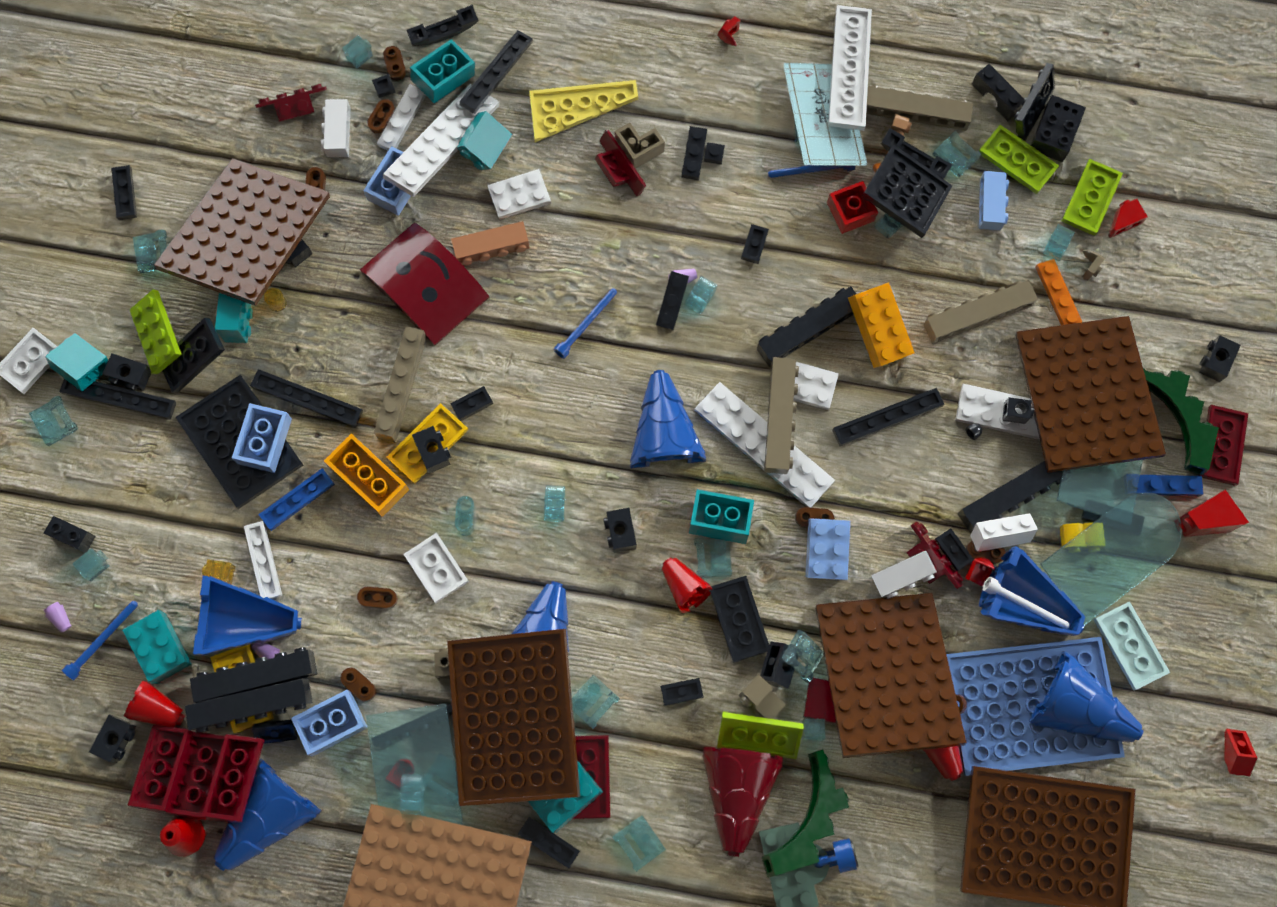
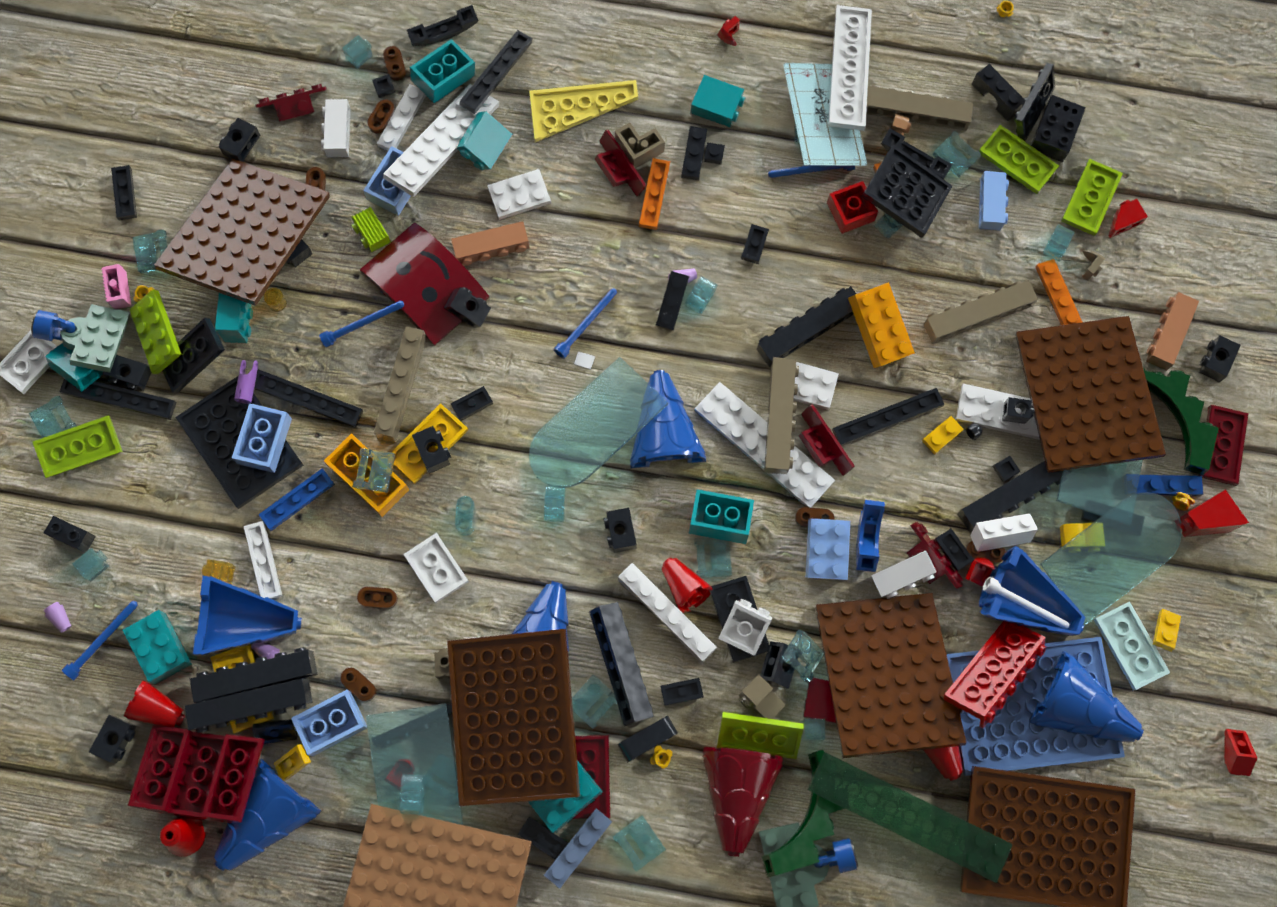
(77, 446): none -> lime plate
(92, 338): none -> plate
(116, 286): none -> bright pink brick
(140, 290): none -> yellow plate
(239, 130): none -> black brick
(246, 383): none -> medium lavender piece
(292, 762): none -> yellow plate
(330, 337): none -> blue piece
(371, 230): none -> lime brick
(380, 470): none -> clear light blue plate
(457, 306): none -> black brick
(577, 848): none -> sand blue plate
(584, 360): none -> white sticker
(594, 426): none -> clear light blue piece
(621, 664): none -> black brick
(647, 738): none -> black beam
(654, 194): none -> orange plate
(658, 751): none -> yellow plate
(667, 612): none -> white arch
(717, 101): none -> teal brick
(745, 626): none -> white plate
(822, 443): none -> dark red bracket
(868, 536): none -> blue arch
(910, 817): none -> clear green plate
(942, 435): none -> yellow plate
(996, 671): none -> red bracket
(1006, 468): none -> black plate
(1007, 5): none -> yellow plate
(1166, 630): none -> yellow plate
(1171, 331): none -> nougat brick
(1182, 501): none -> yellow plate

